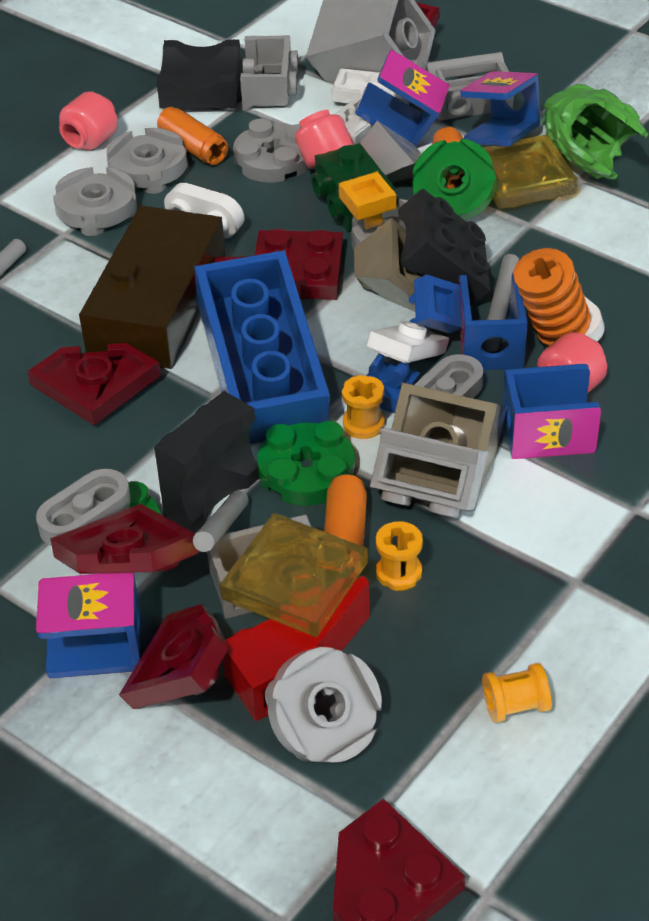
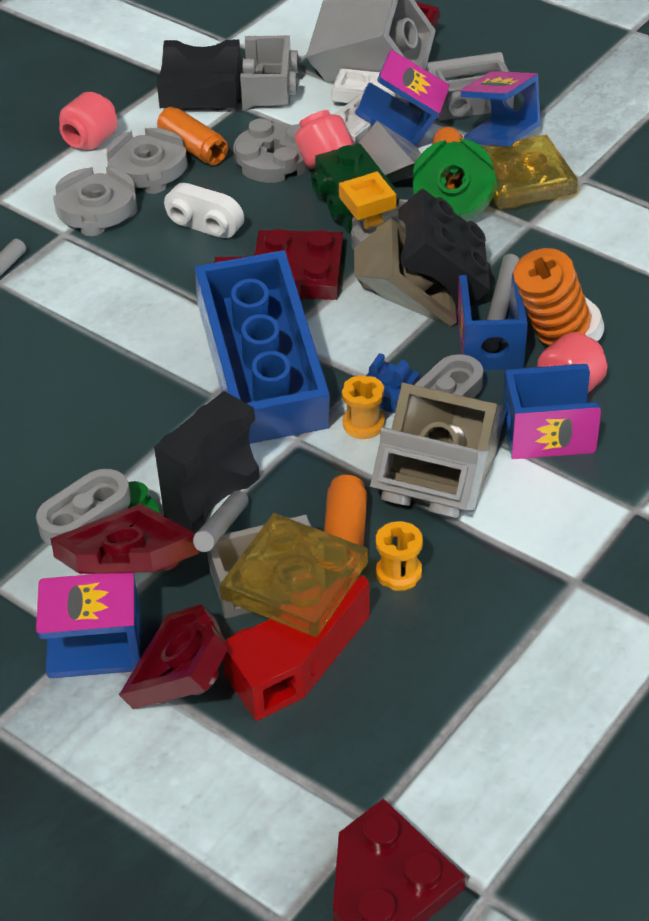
(94, 381): dark red plate -> none
(151, 284): dark brown brick -> none
(288, 445): green plate -> none
(292, 699): light grey plate -> none
(407, 342): white plate -> none
(437, 304): blue tile -> none
(516, 692): light orange bush -> none
(590, 127): bright green head -> none

